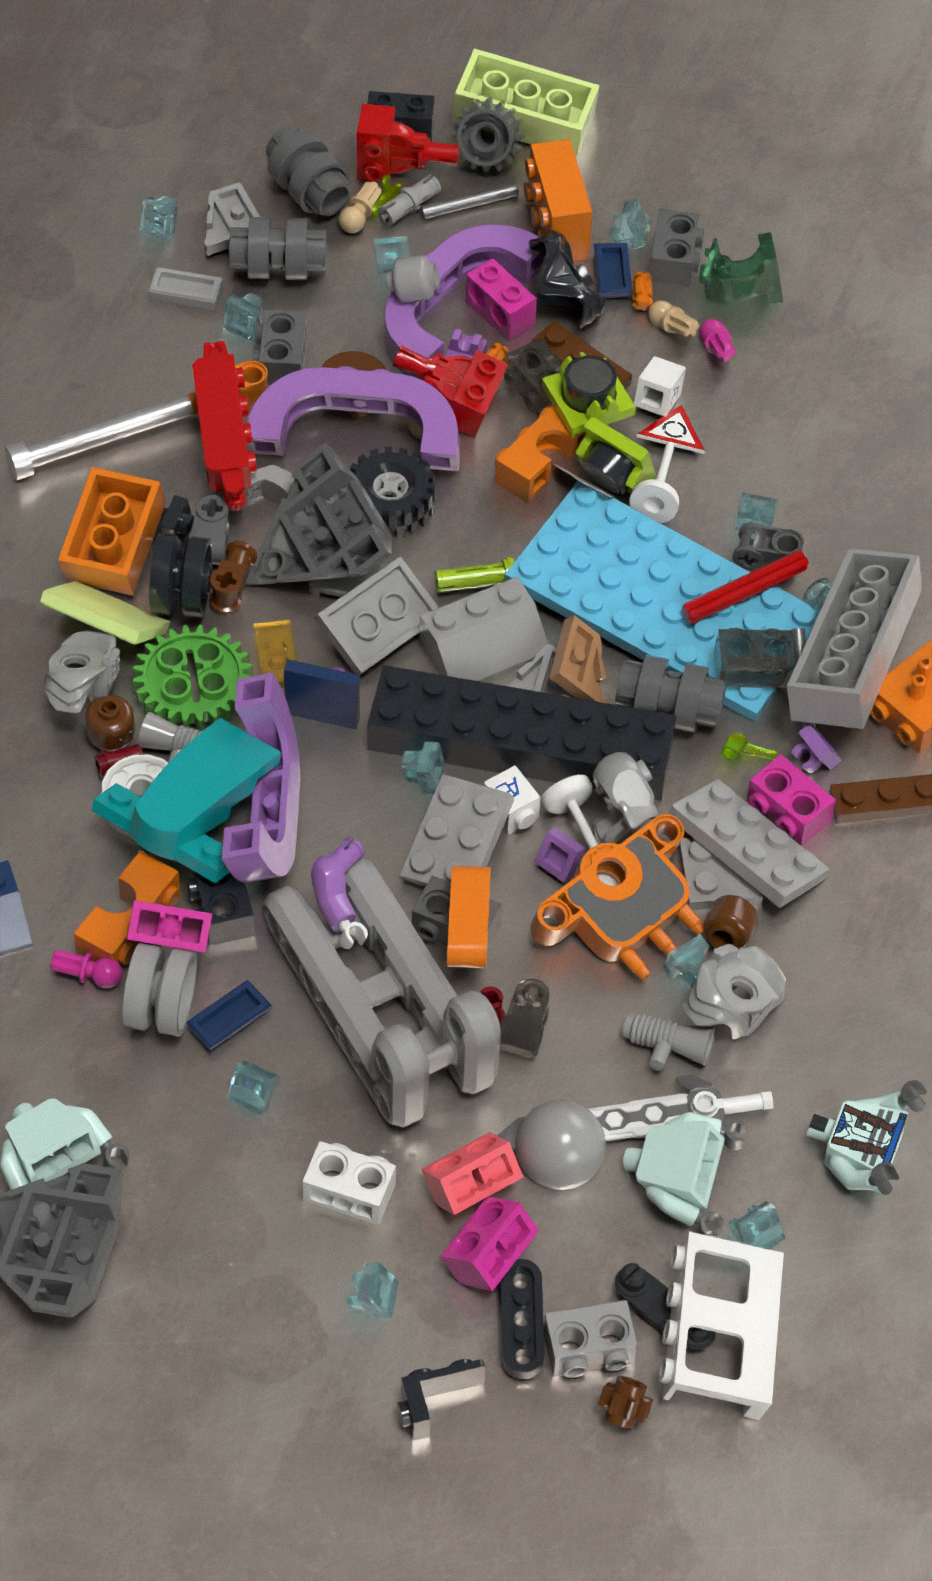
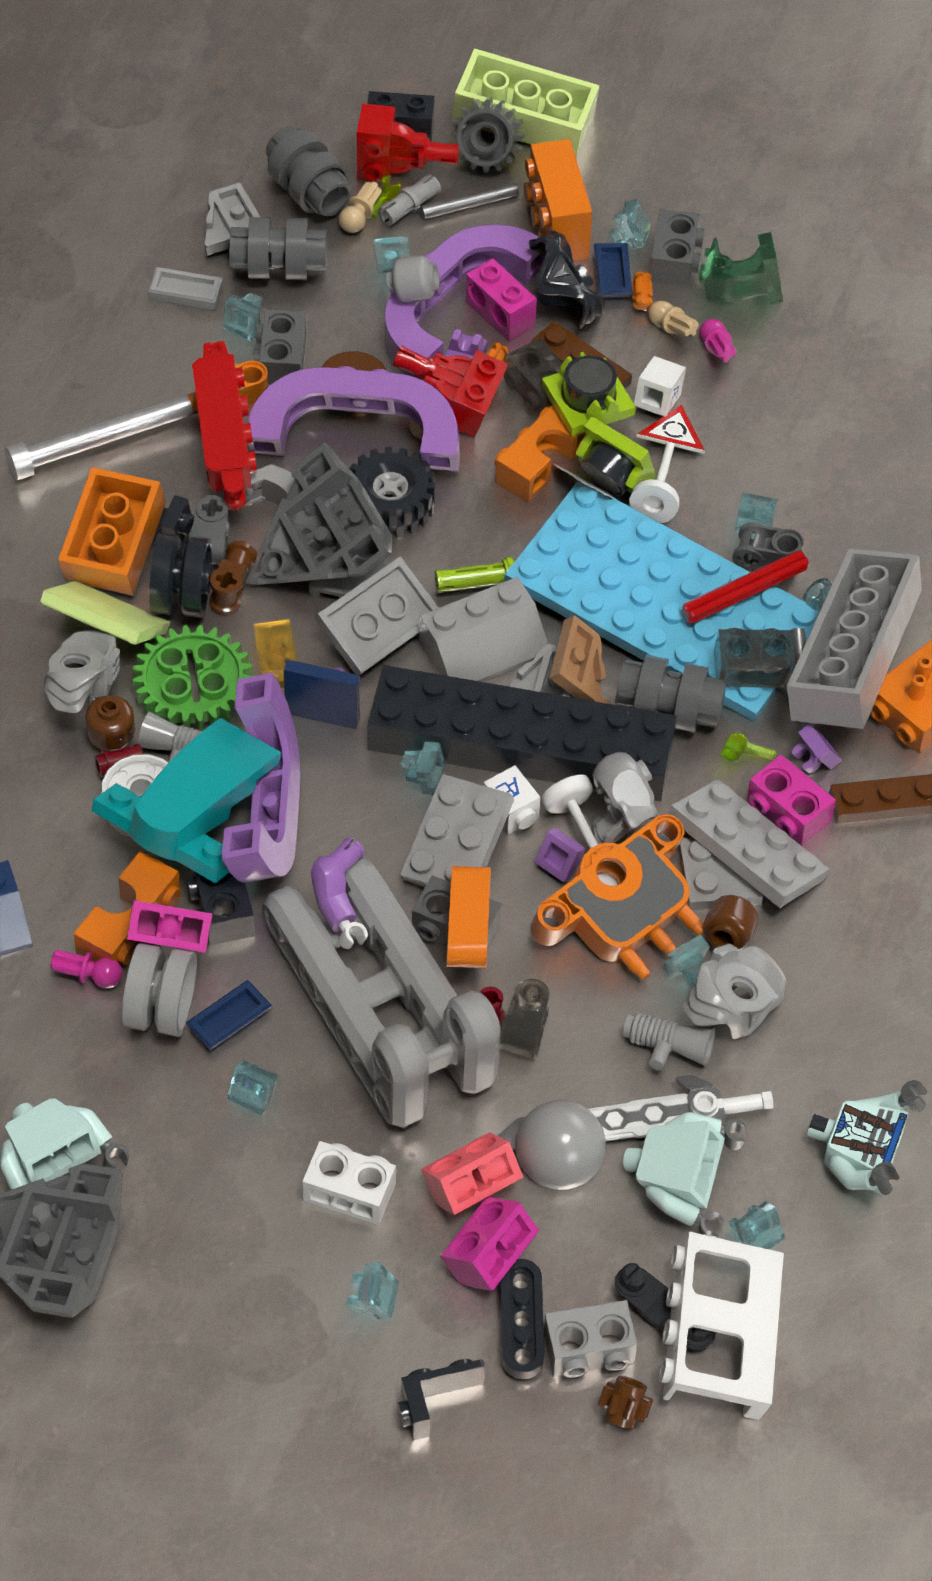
(159, 217): clear light blue tile -> none

